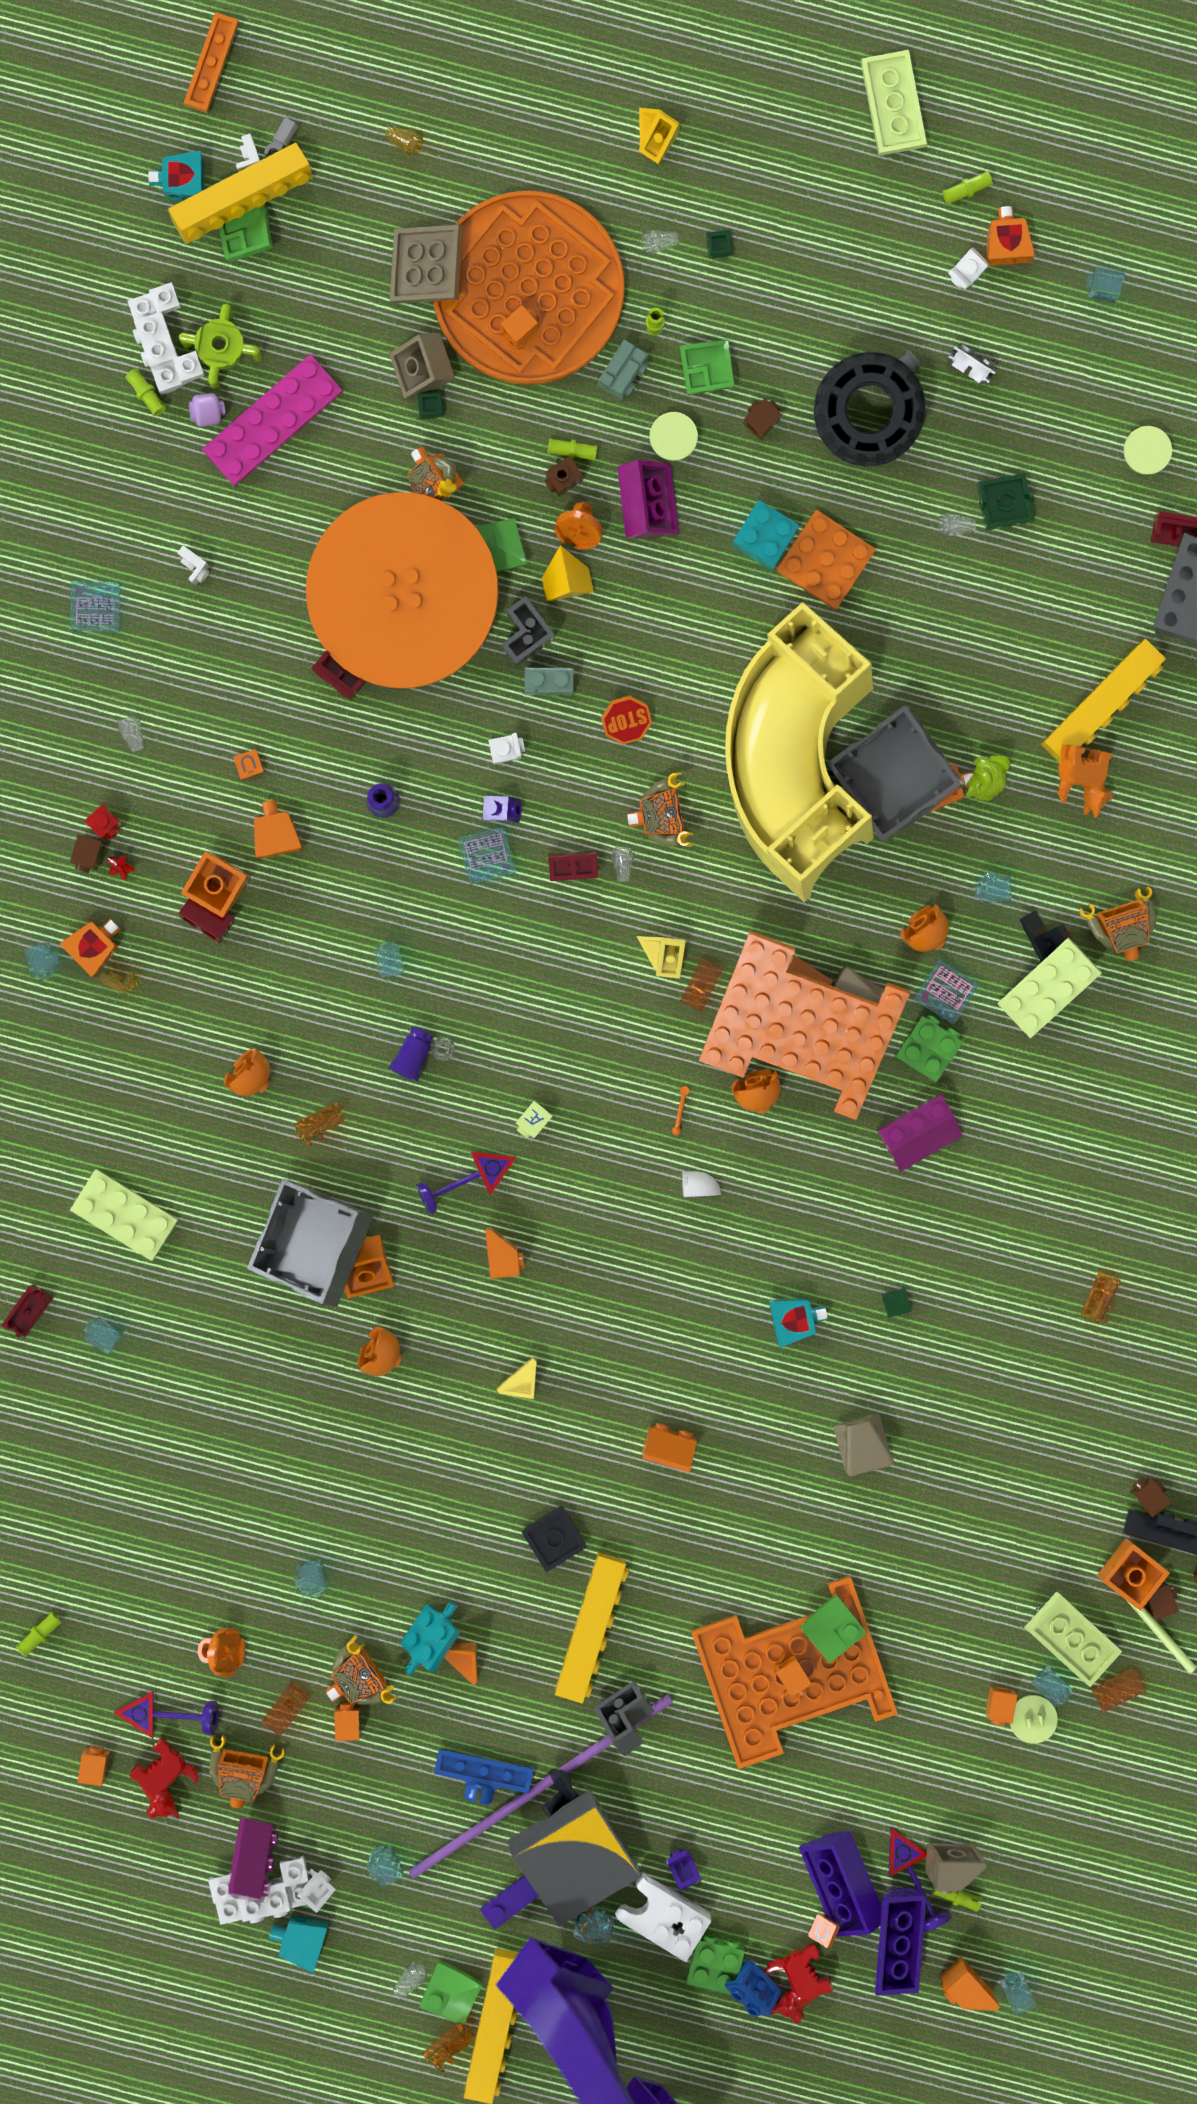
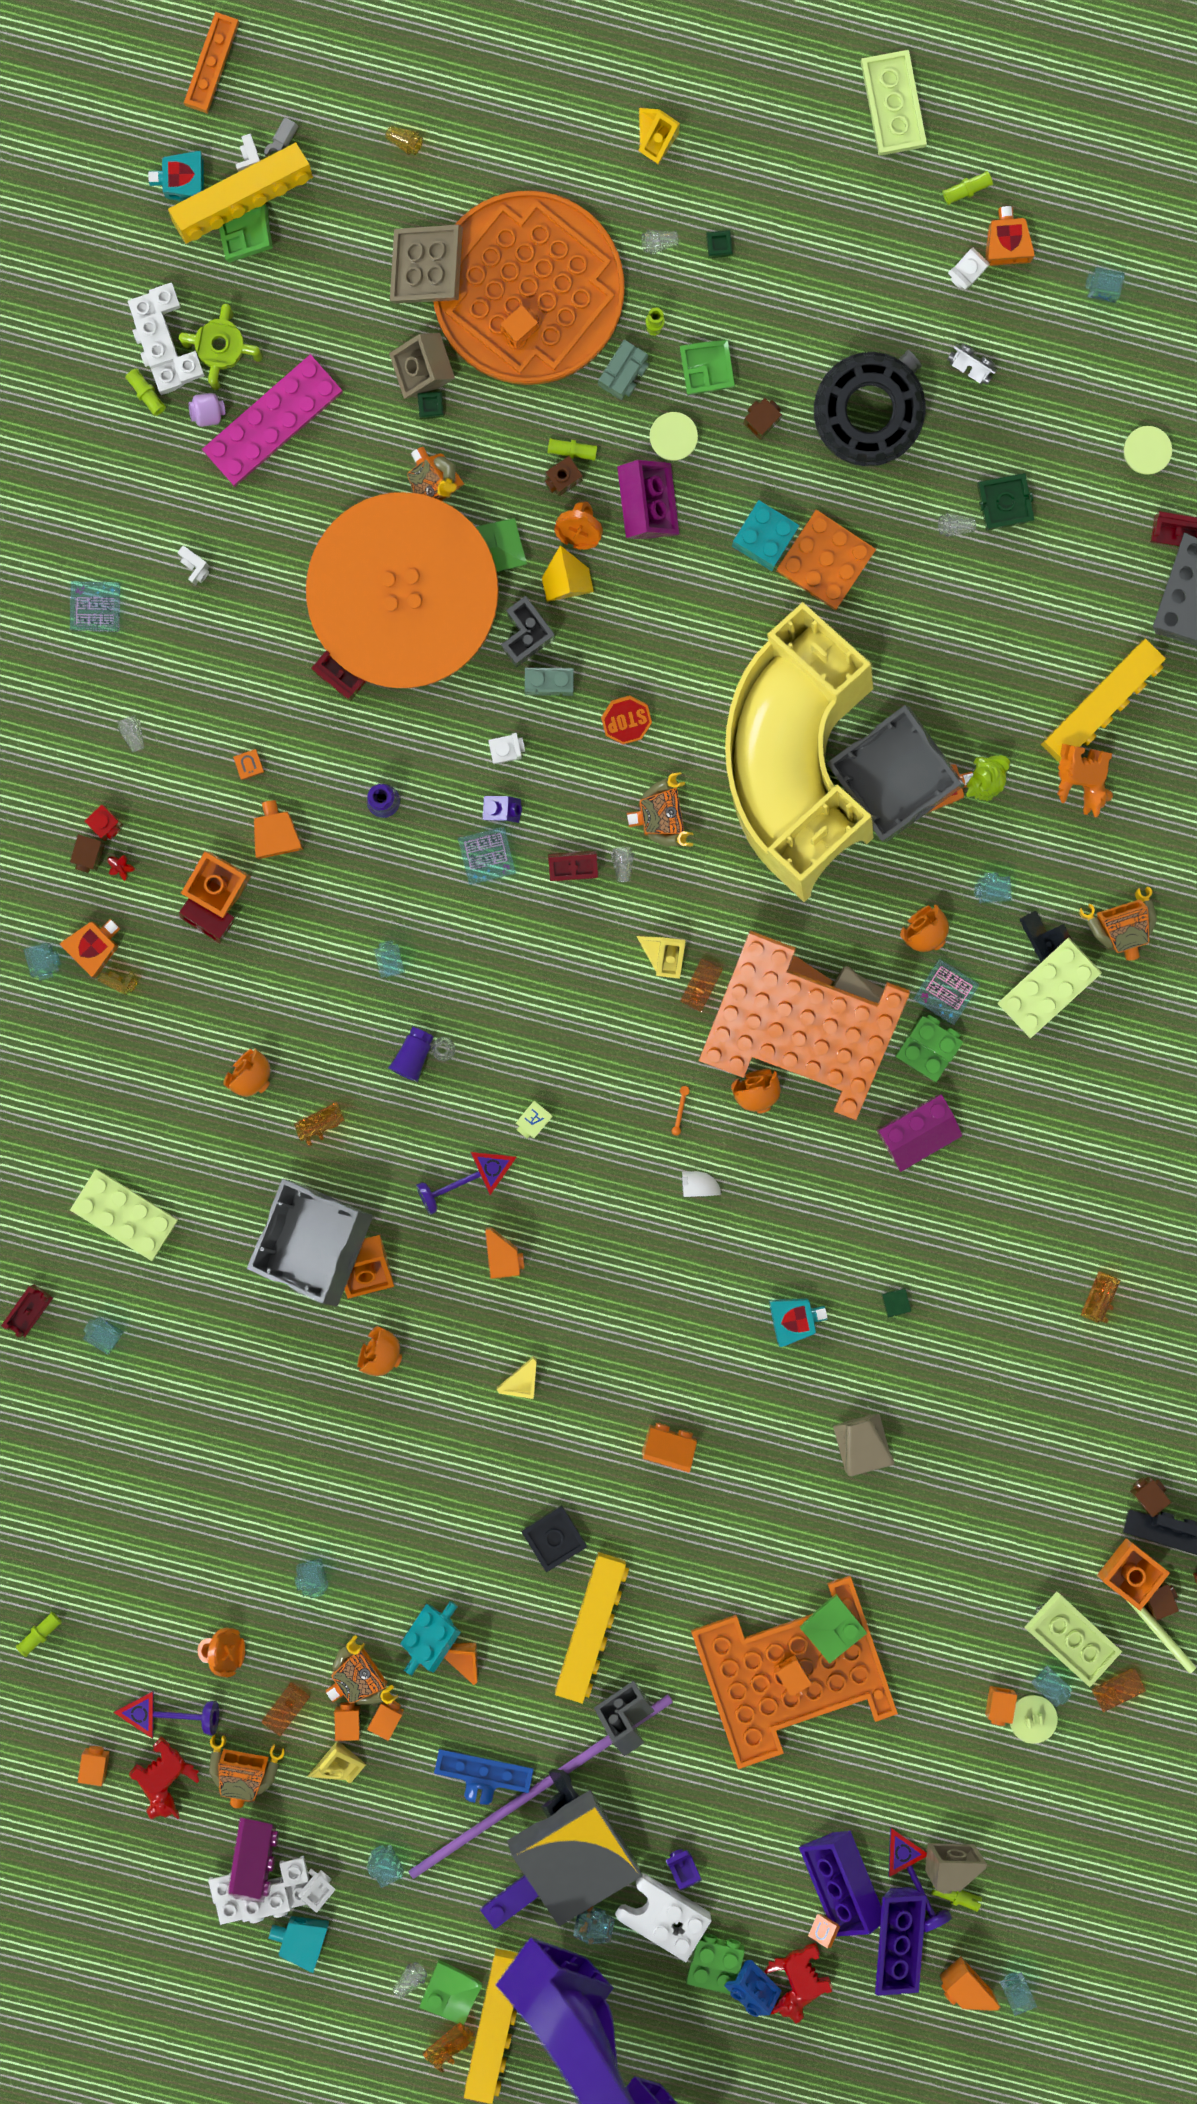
(338, 1764): none -> light yellow slope
(385, 1719): none -> orange brick

